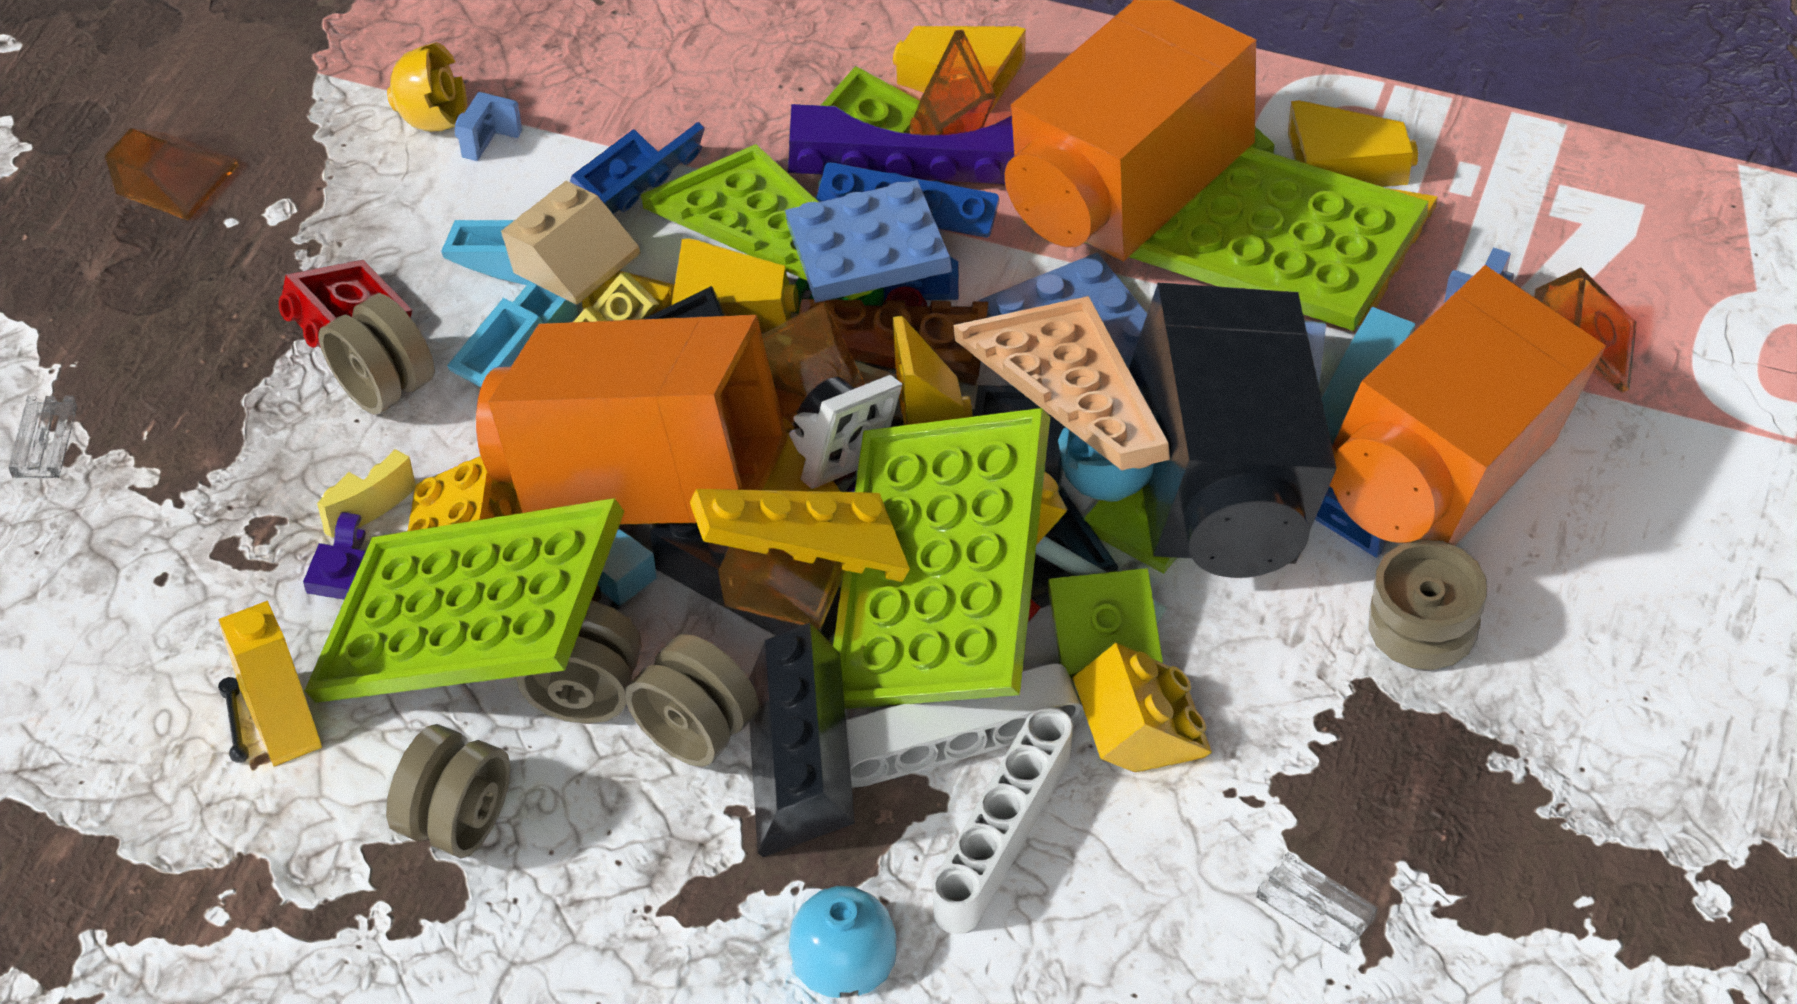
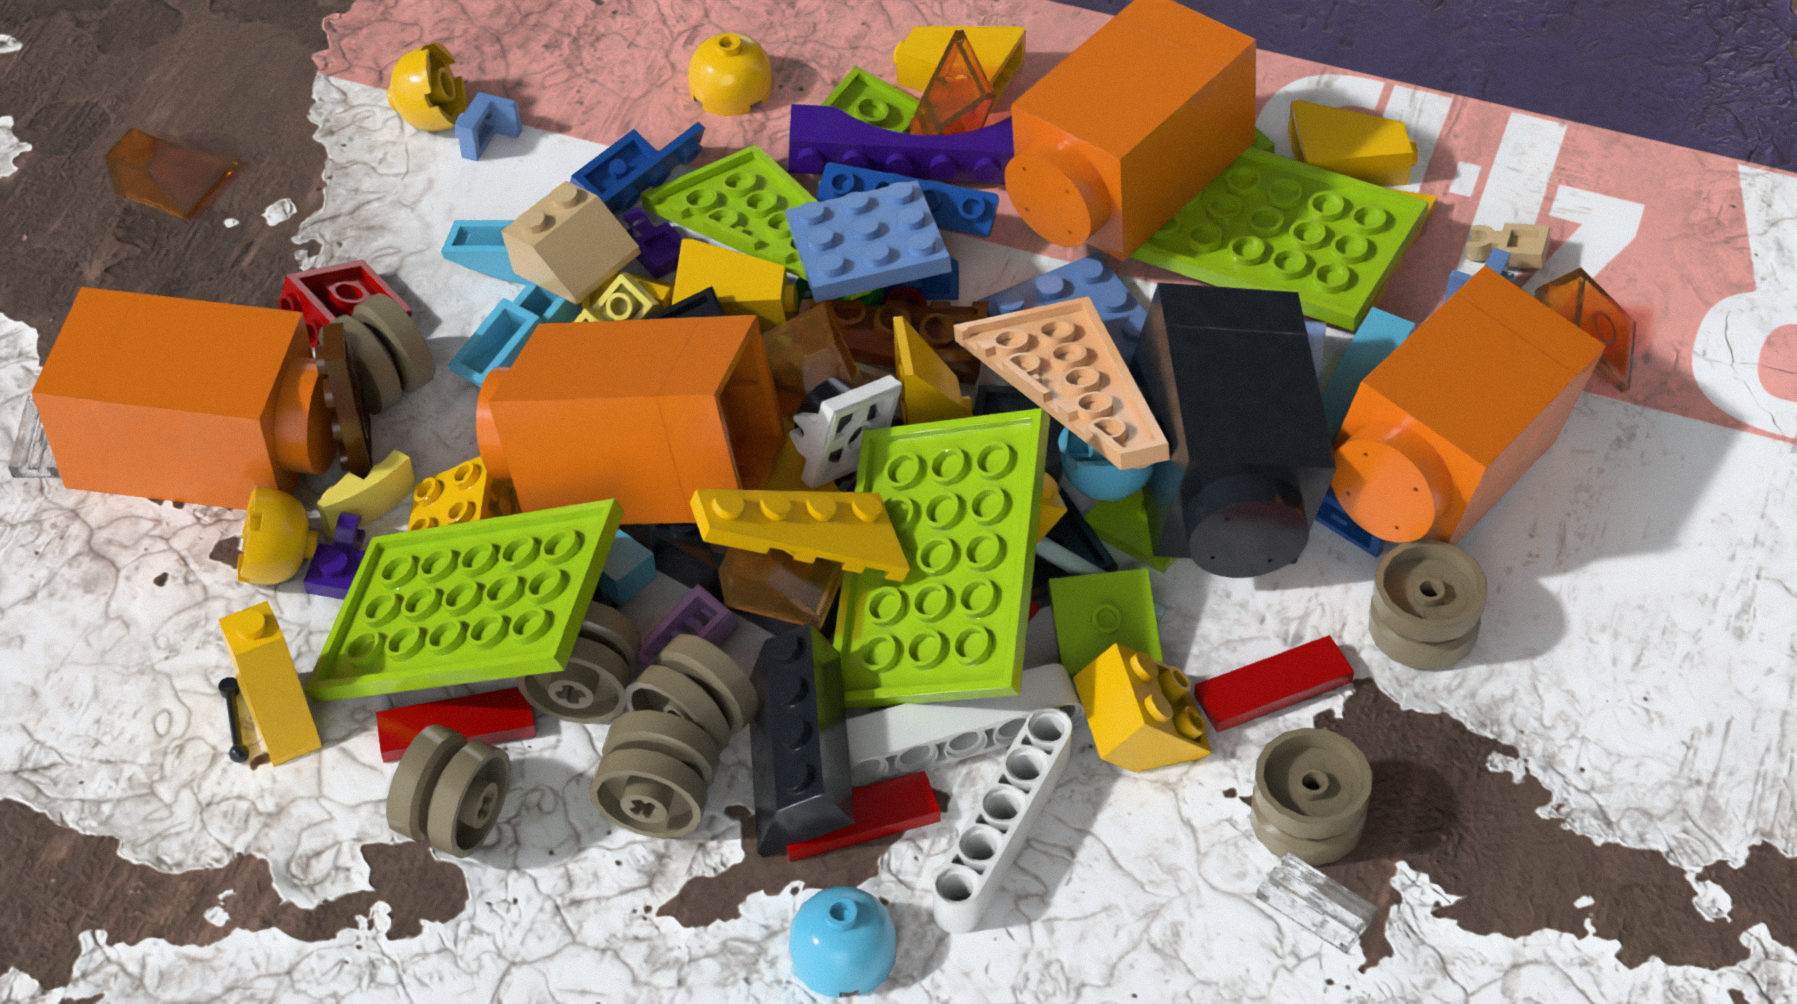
(183, 399): none -> orange container
(274, 538): none -> yellow cylinder
(342, 391): none -> reddish brown wing
(482, 716): none -> red tile
(654, 774): none -> dark tan wheel
(657, 245): none -> dark purple plate
(685, 615): none -> lavender slope
(730, 74): none -> yellow cylinder
(879, 812): none -> red tile
(1273, 683): none -> red tile
(1311, 795): none -> dark tan wheel
(1524, 241): none -> tan plate

